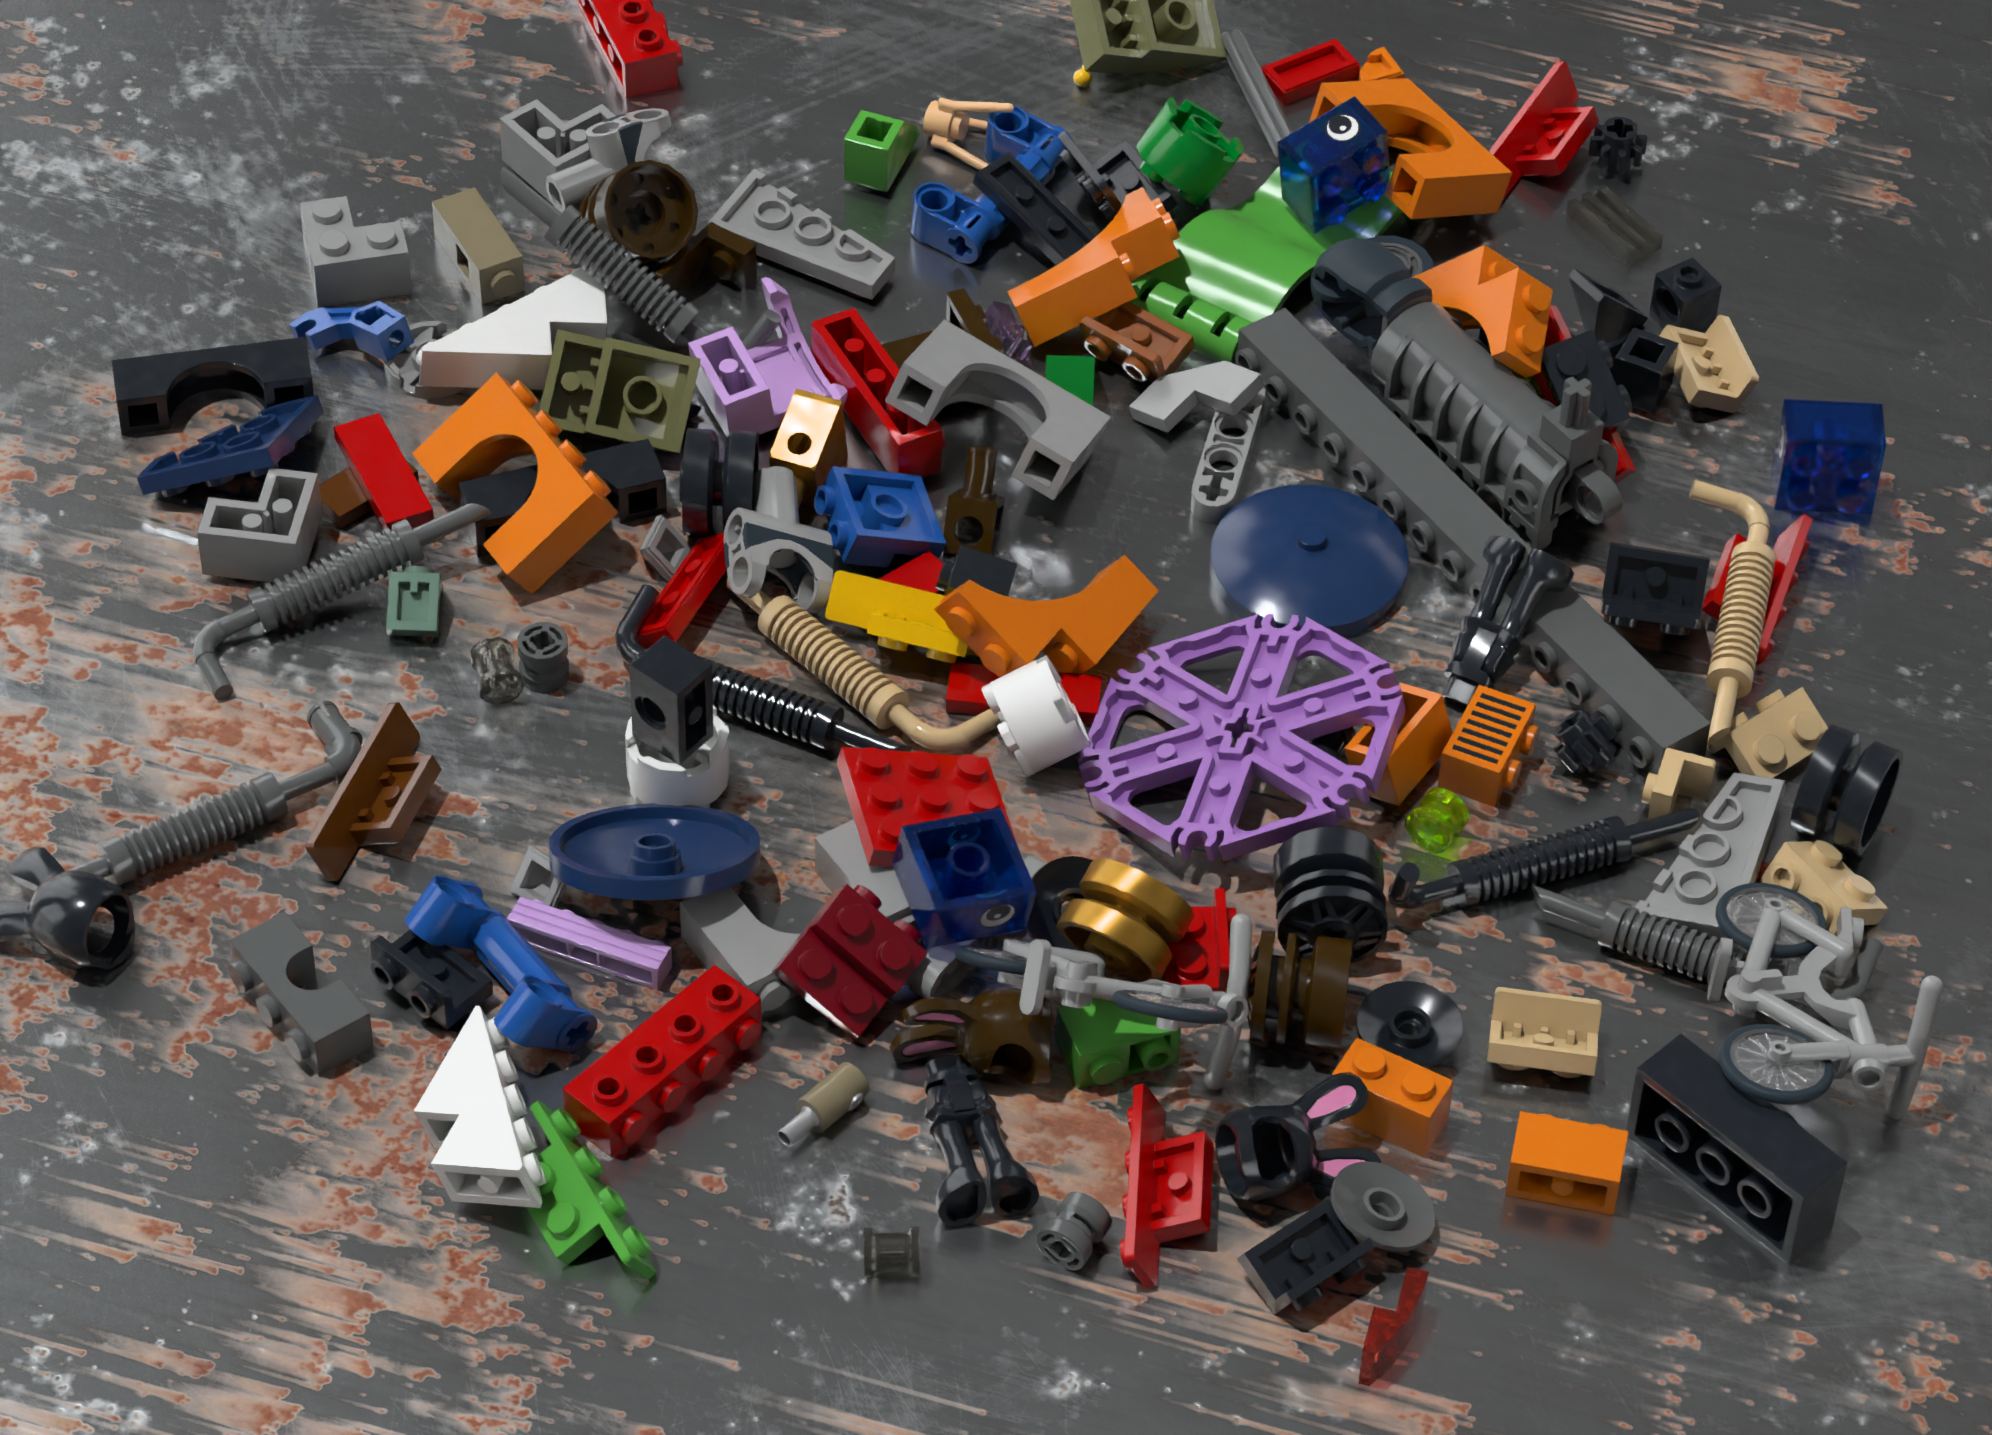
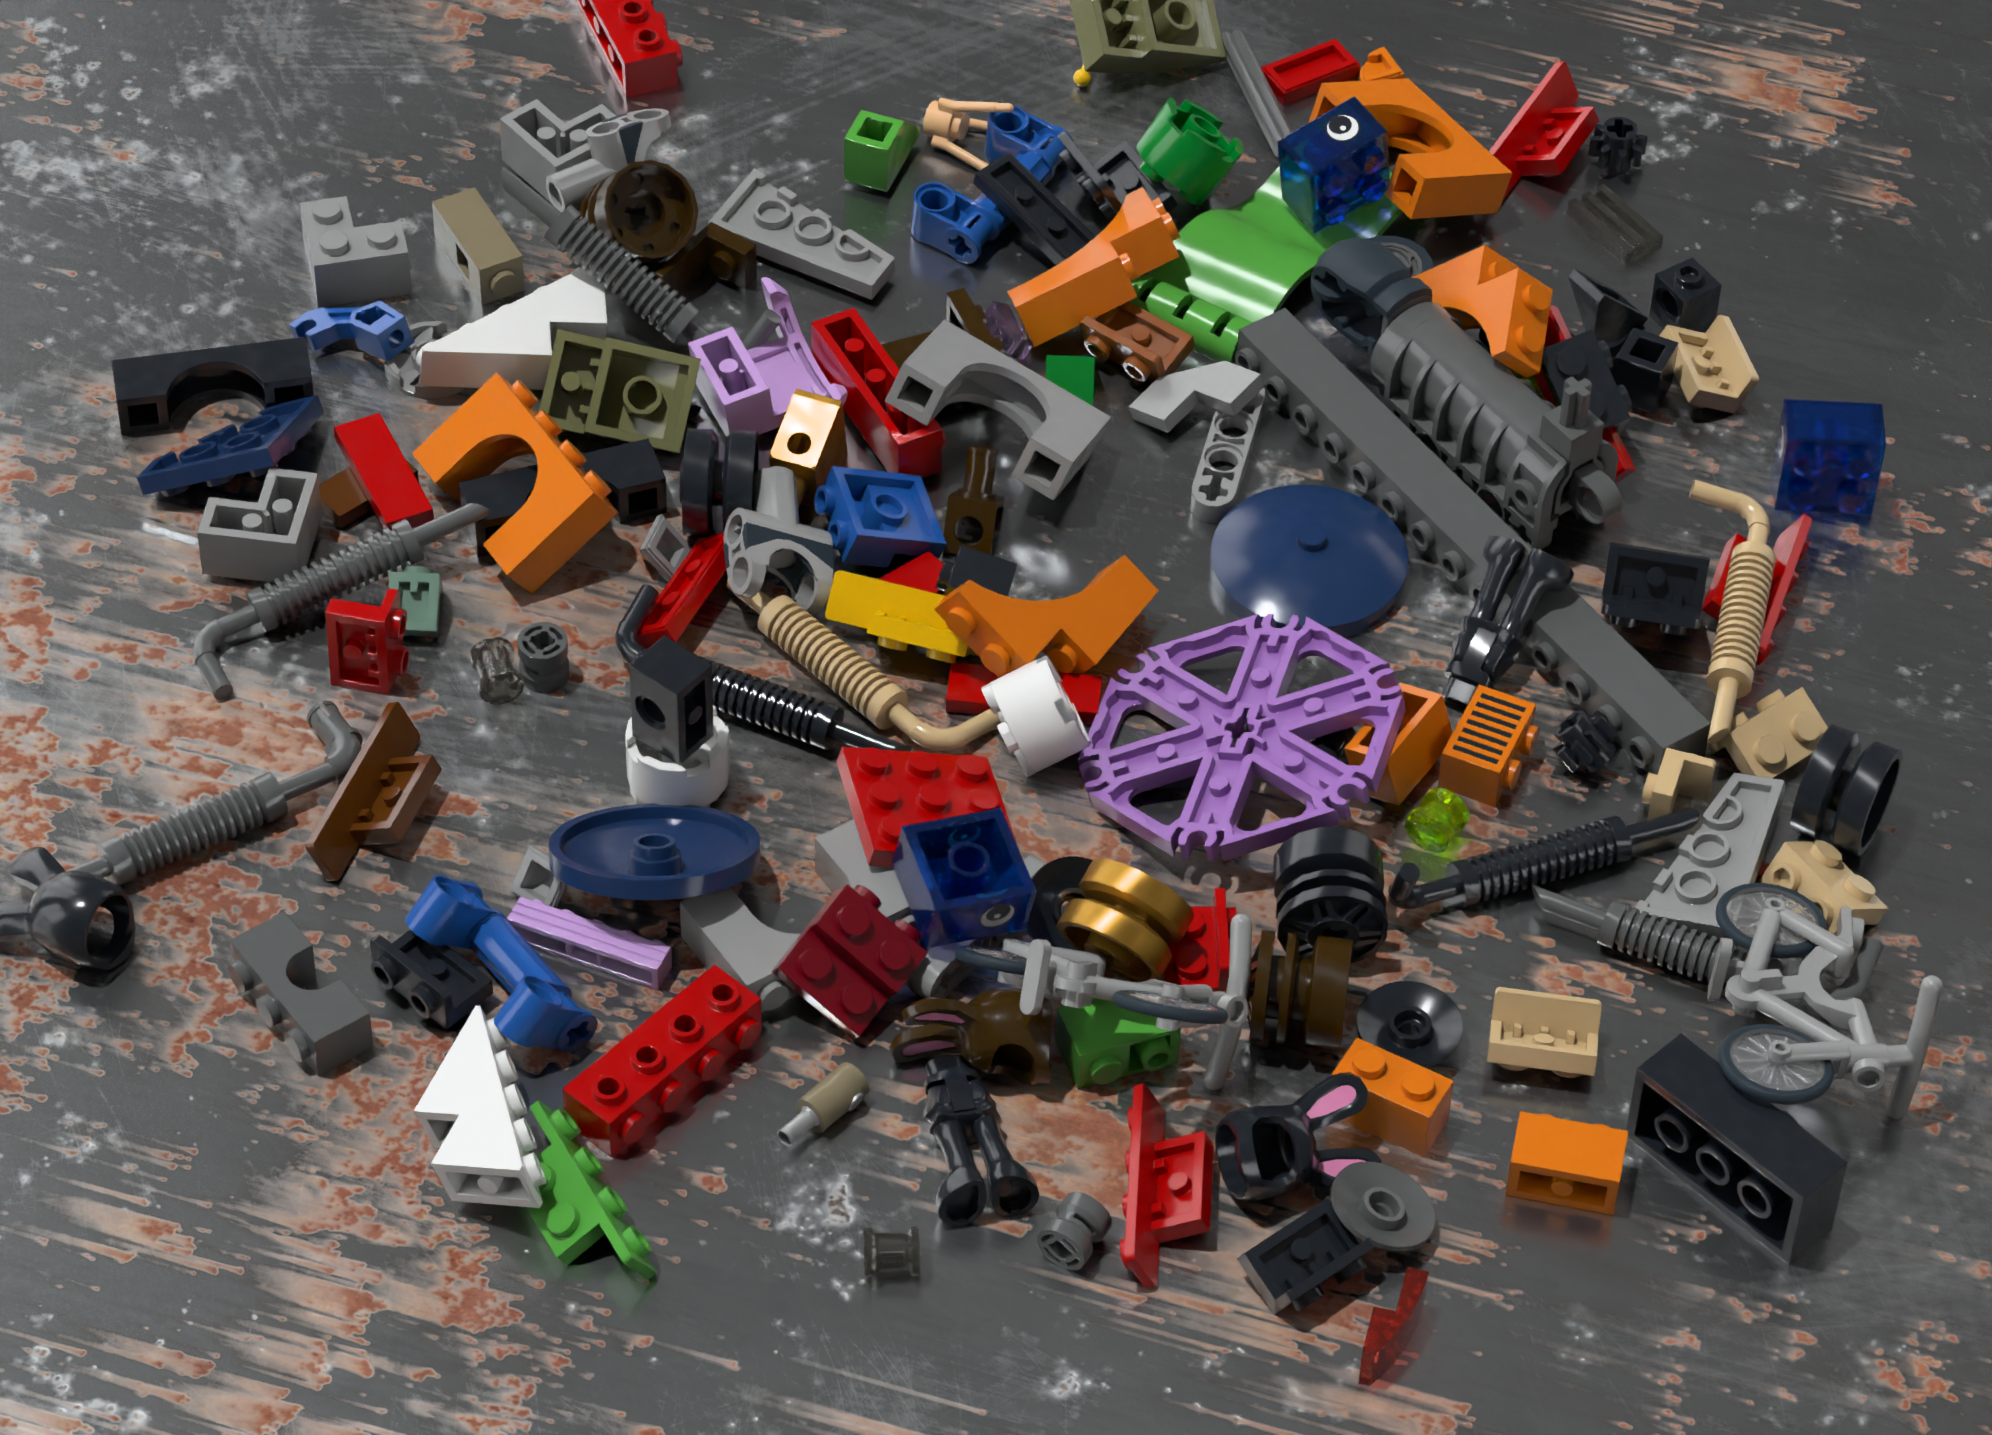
(367, 643): none -> red bracket

